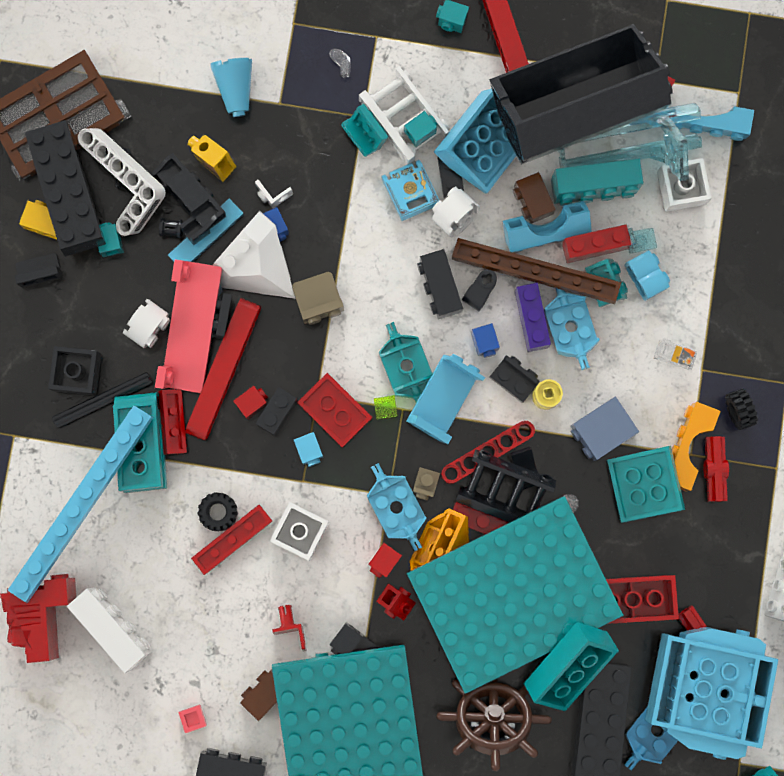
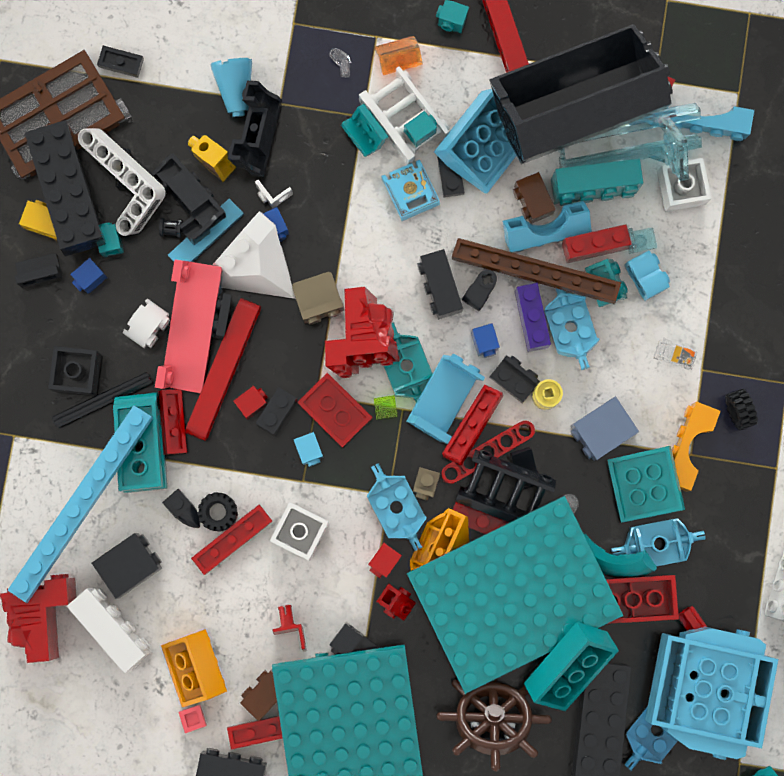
(88, 276): none -> blue brick
(120, 61): none -> black plate
(127, 565): none -> black brick
(182, 509): none -> black plate
(194, 668): none -> light orange slope
(254, 732): none -> red plate
(259, 129): none -> black bracket
(367, 335): none -> red brick
(399, 53): none -> clear orange panel
(455, 212): white brick -> none
(472, 424): none -> red tile
(623, 565): none -> teal brick
(673, 532): none -> medium azure plate
(716, 469): red piece -> none

